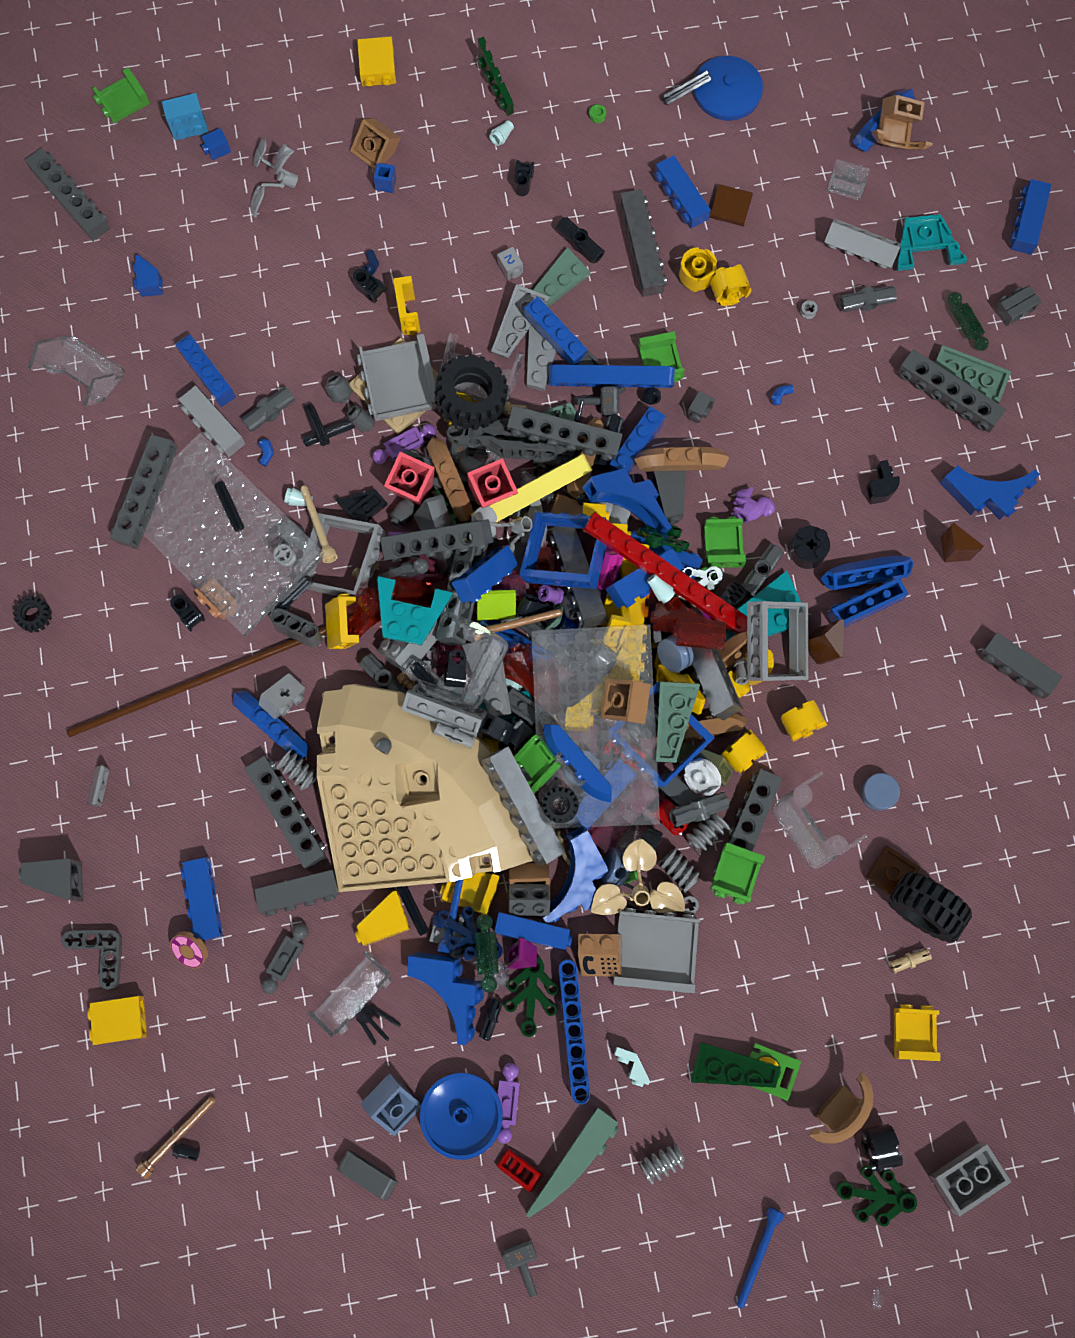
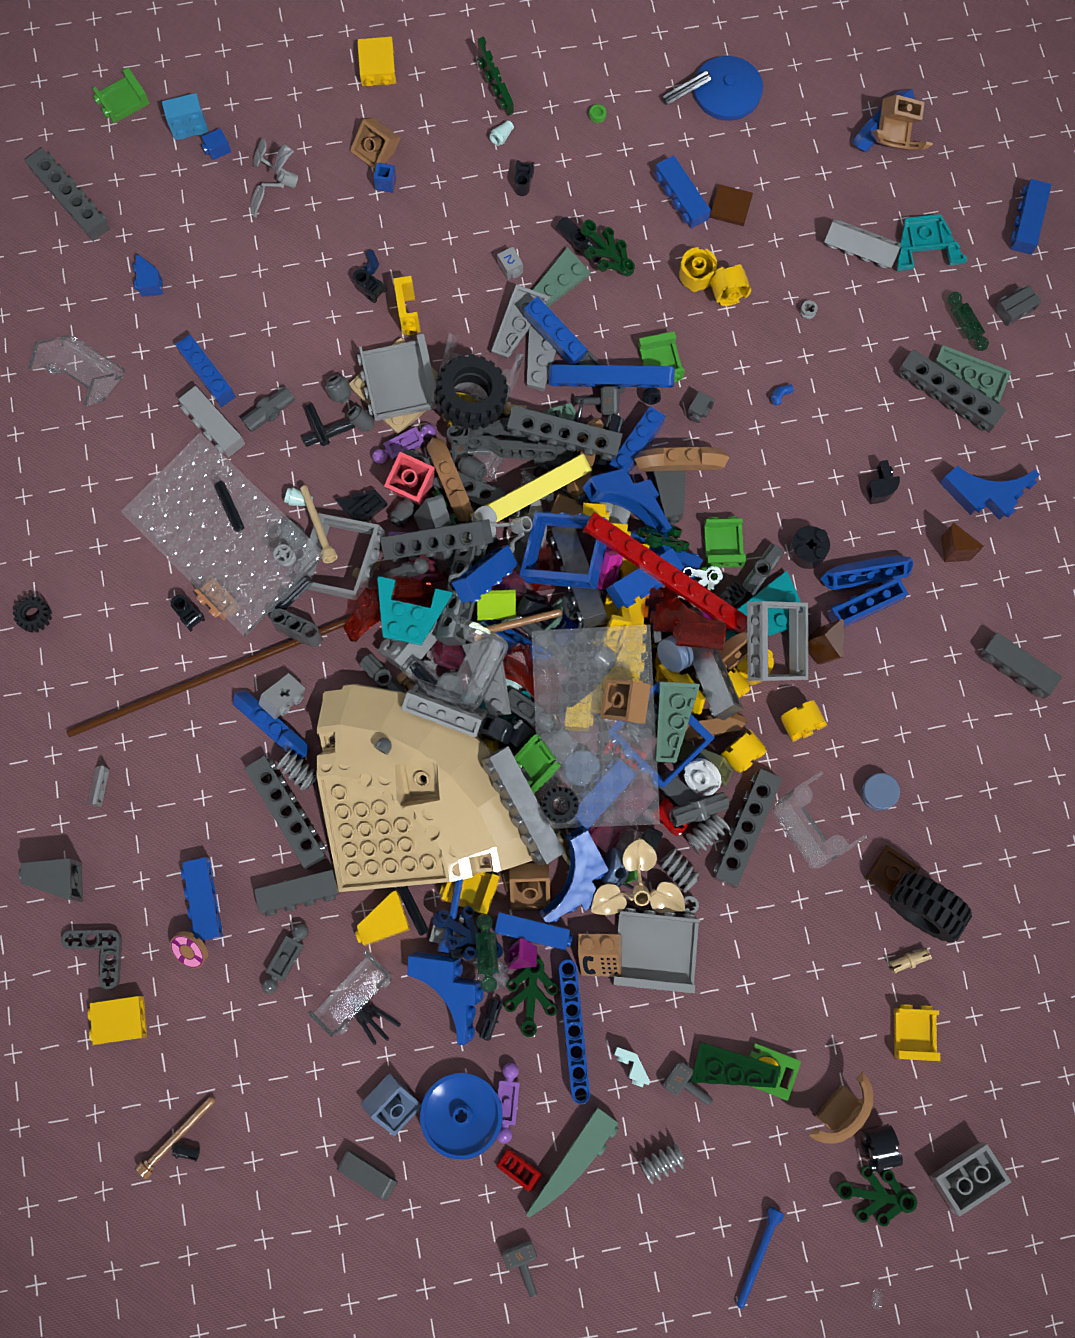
(146, 501): dark grey brick -> none
(267, 450): blue arm -> none
(337, 623): yellow panel -> none
(454, 735): light grey pin -> none
(455, 673): black piece -> none
(491, 483): coral slope -> none
(529, 899): dark grey brick -> none
(550, 594): medium lavender bush -> none
(596, 783): blue brick -> none
(623, 264): none -> dark green plant
(642, 242): flat silver brick -> none
(661, 589): light aqua cone -> none
(678, 1079): none -> dark grey piece
(736, 873): bright green panel -> none
(741, 668): light grey pin -> none
(749, 509): medium lavender animal -> none
(848, 179): clear slope -> none
(868, 298): dark grey piece -> none

